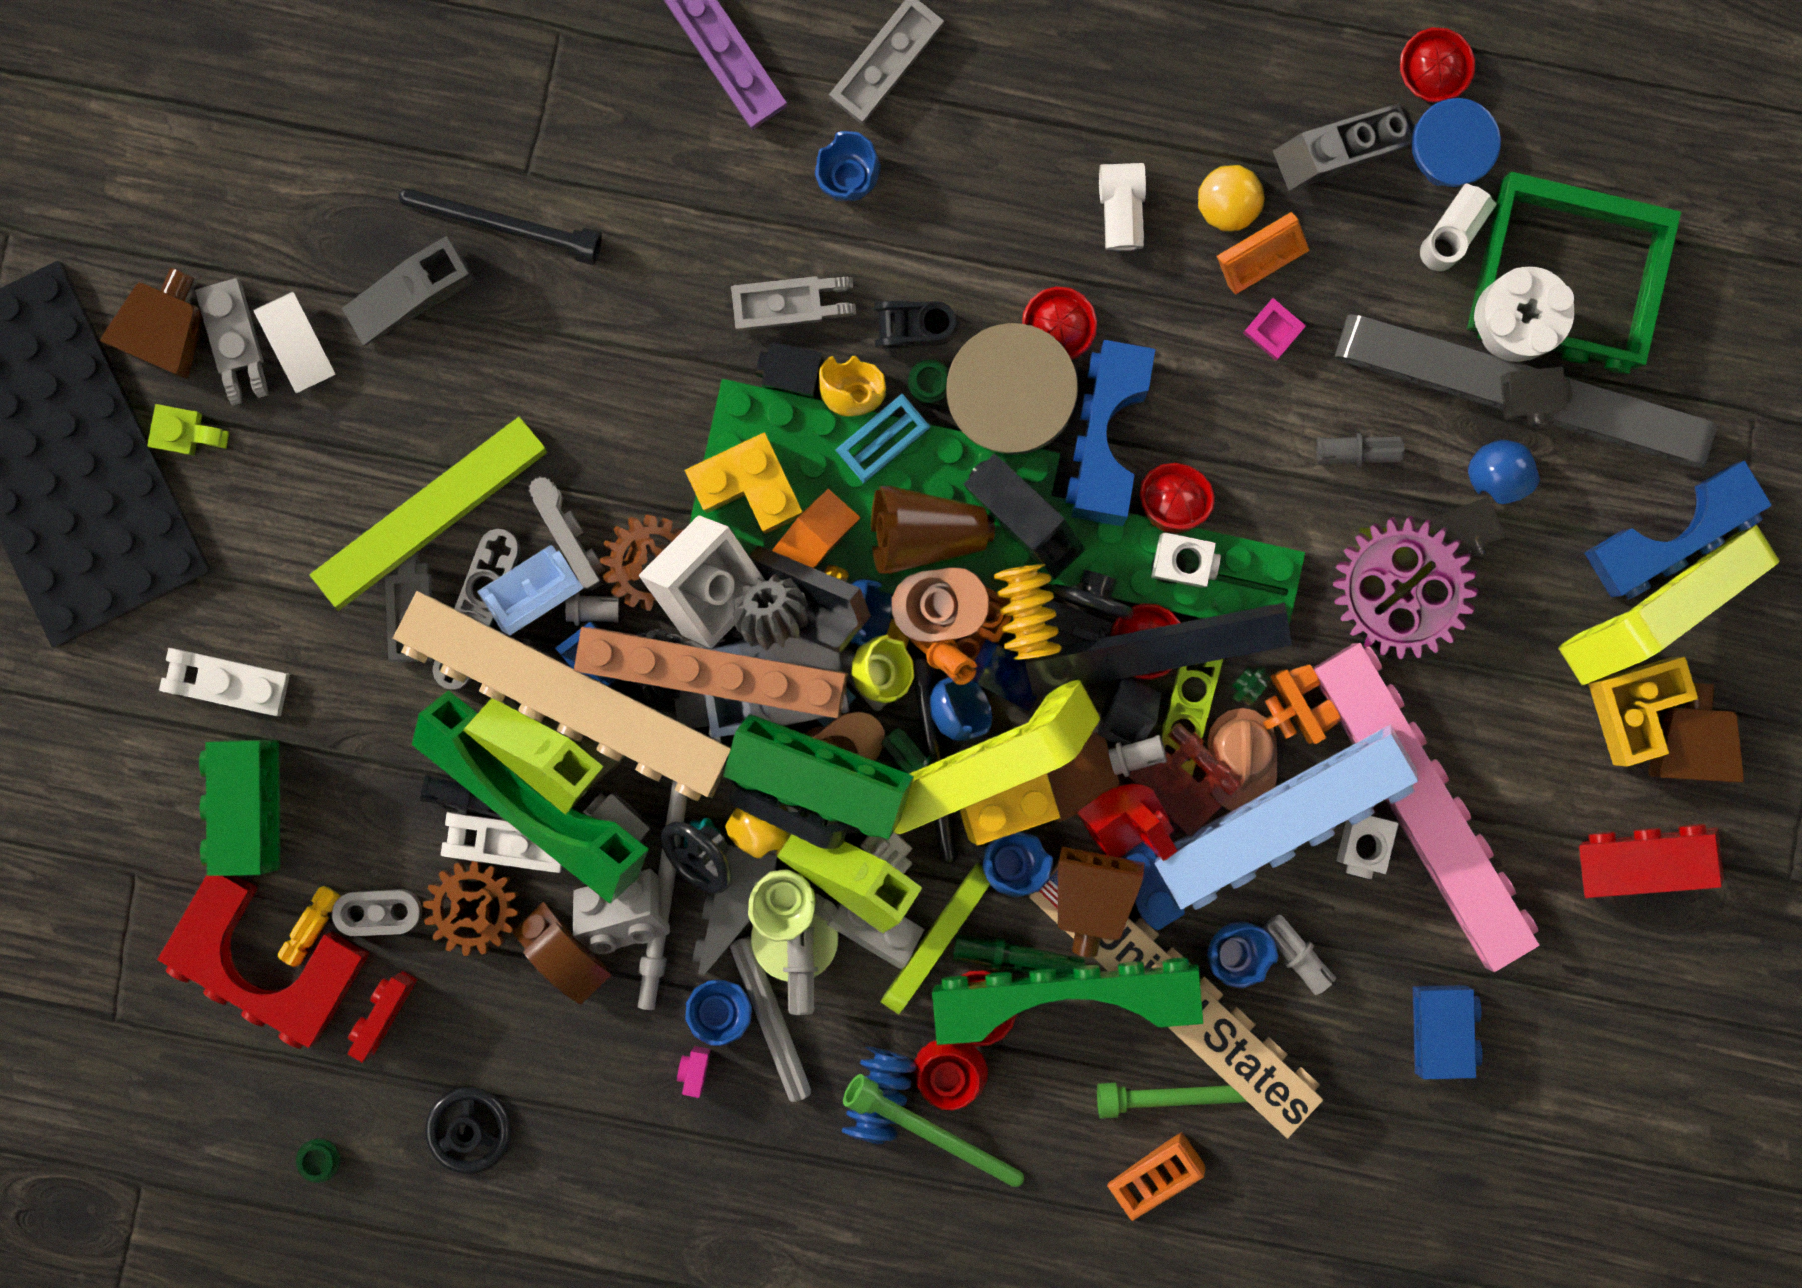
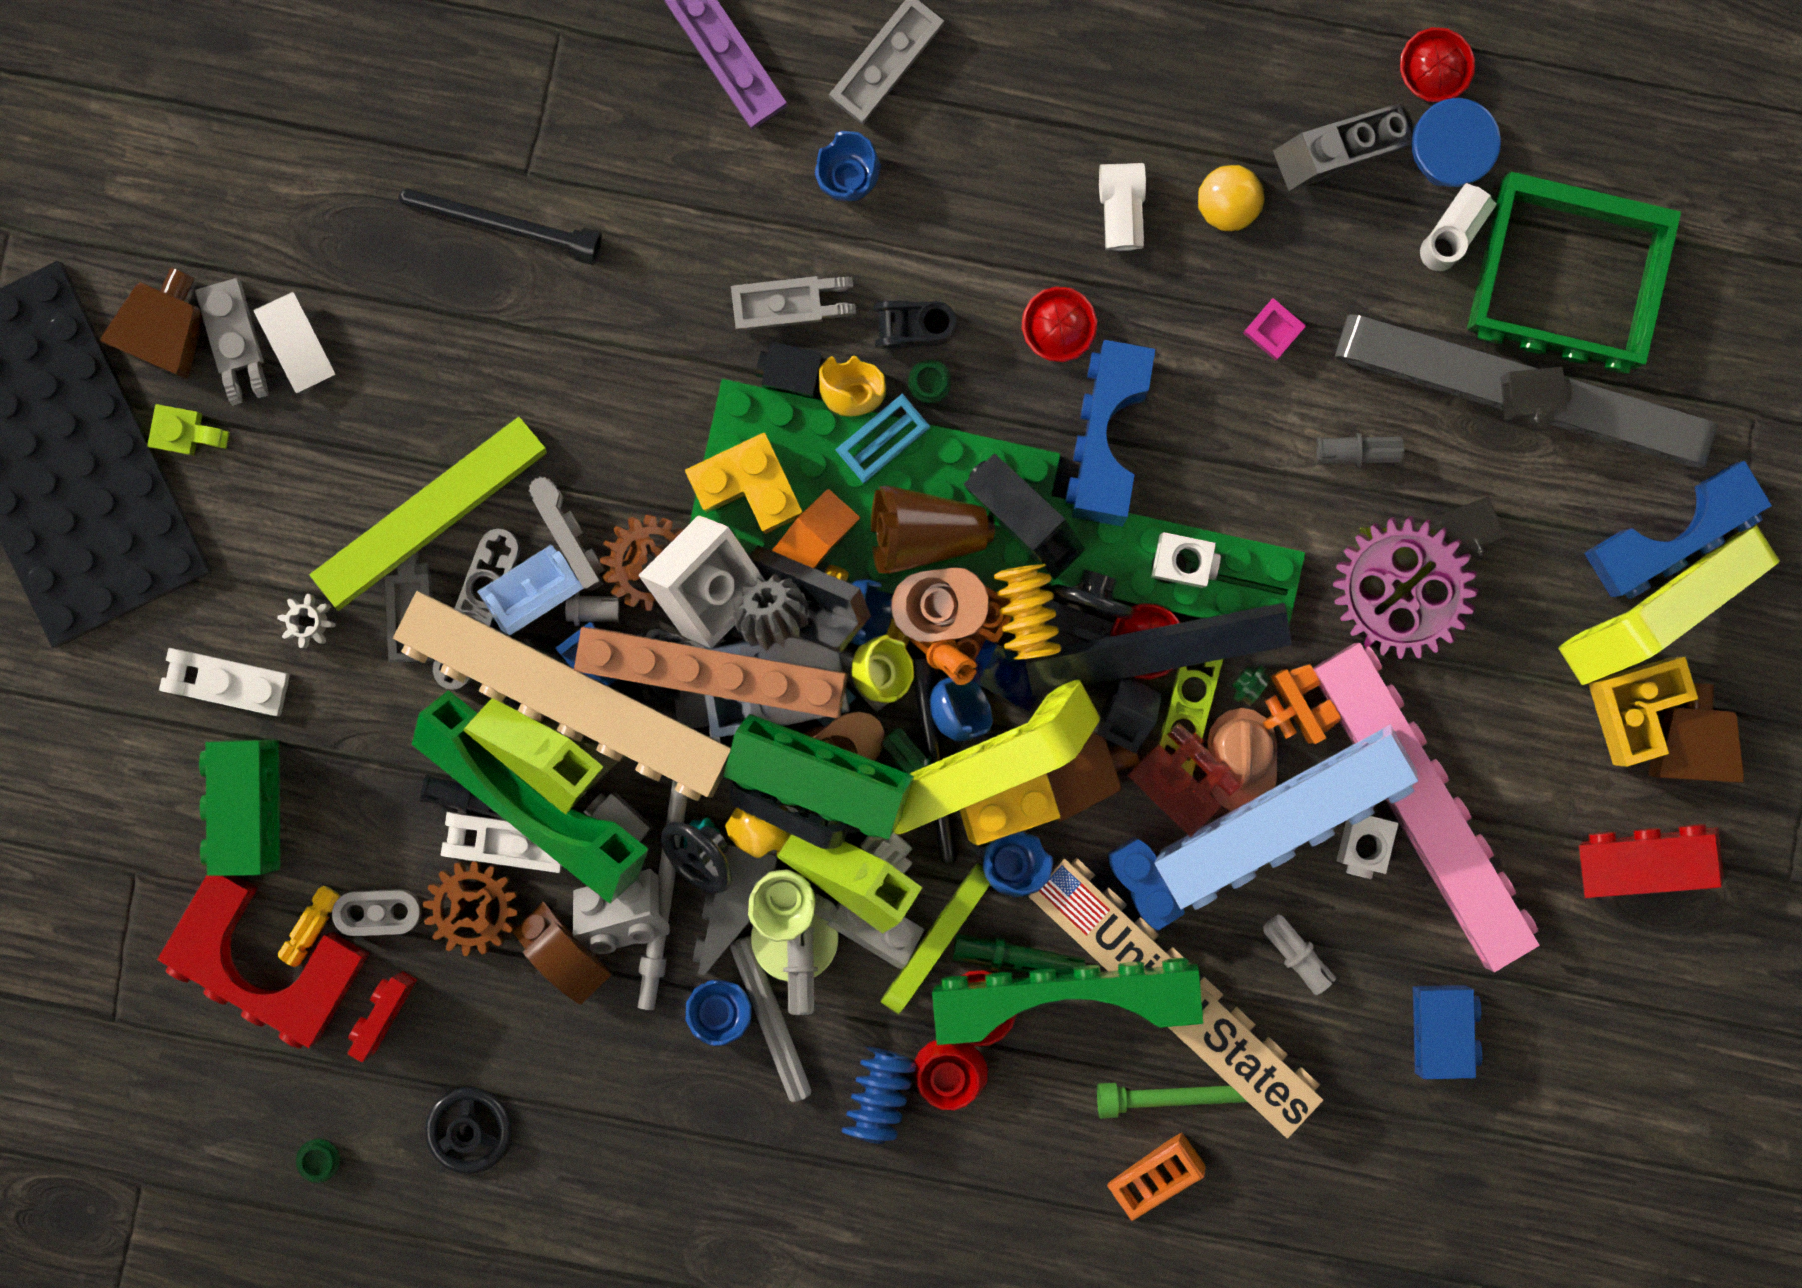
(300, 631): none -> white gear
(409, 290): dark grey slope -> none
(693, 1071): dark pink plate -> none
(864, 1096): bright green piece -> none
(1012, 388): dark tan tile -> none
(1095, 896): reddish brown torso -> none
(1126, 818): red brick -> none
(1137, 755): light grey pin -> none
(1176, 497): red hat -> none
(1241, 954): blue hair -> none
(1263, 253): orange plate -> none
(1504, 471): blue hair -> none
(1547, 303): white brick -> none

